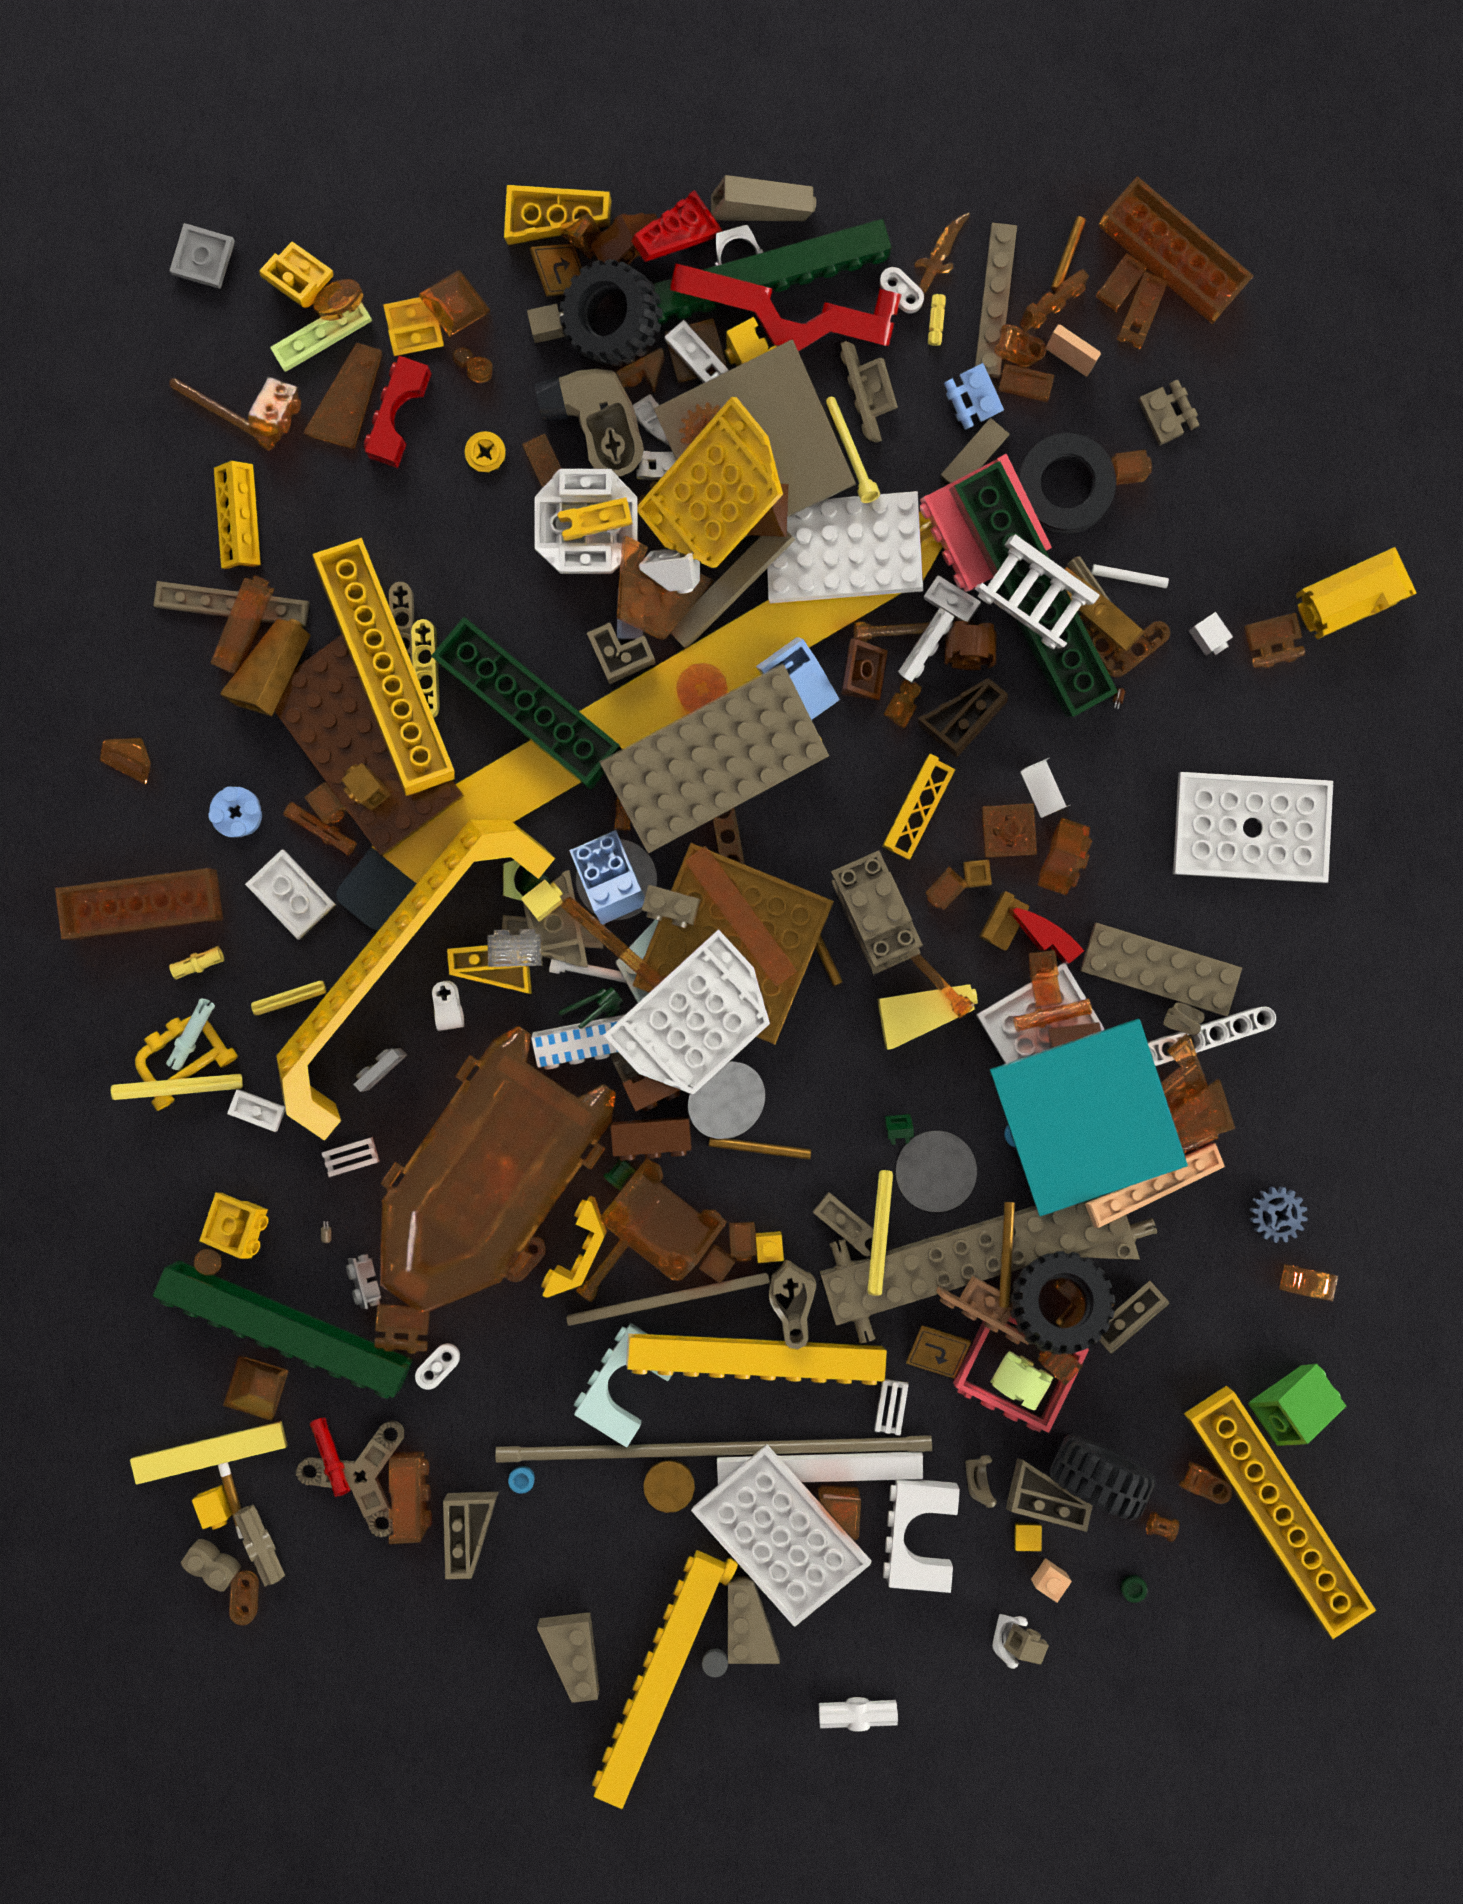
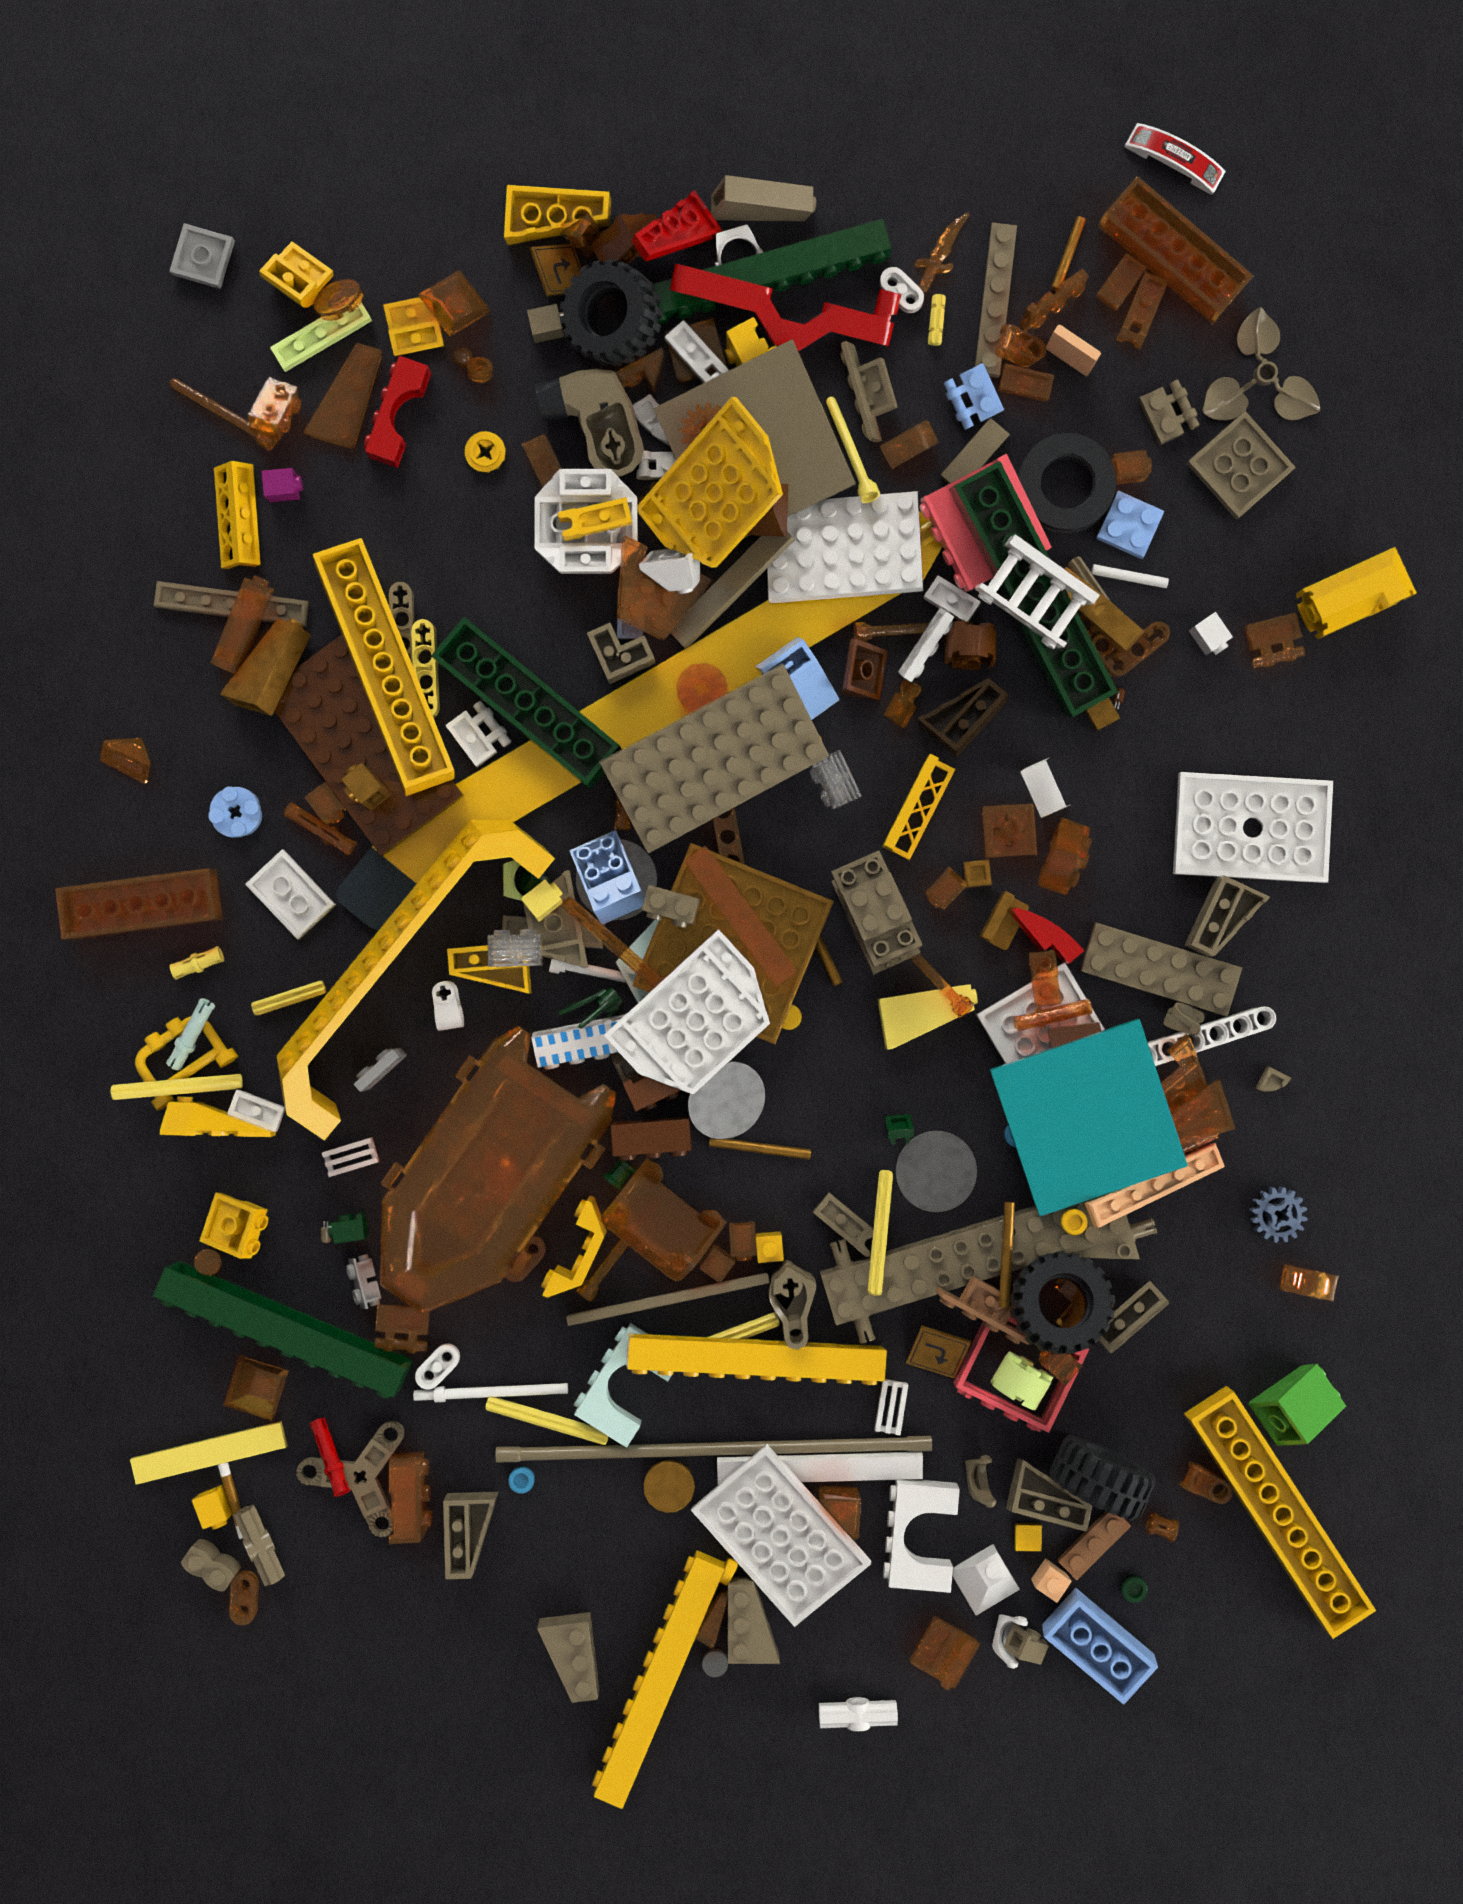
(196, 1118): none -> yellow wedge
(281, 485): none -> magenta brick
(349, 1228): none -> dark green brick
(440, 1394): none -> white bar
(472, 739): none -> white plate
(545, 1420): none -> light yellow axle
(712, 1620): none -> clear orange slope
(750, 1328): none -> light yellow axle
(793, 1018): none -> yellow tile
(835, 781): none -> clear brick
(909, 444): none -> clear orange slope
(944, 1652): none -> clear orange plate
(984, 1579): none -> white slope
(1073, 1221): none -> yellow tile
(1093, 1544): none -> medium nougat plate
(1099, 1646): none -> light blue brick
(1102, 714): none -> pearl gold tile
(1130, 524): none -> light blue plate
(1177, 154): none -> slope
(1223, 914): none -> dark tan wedge
(1226, 398): none -> dark tan plant
(1240, 465): none -> dark tan plate
(1272, 1080): none -> dark tan tile

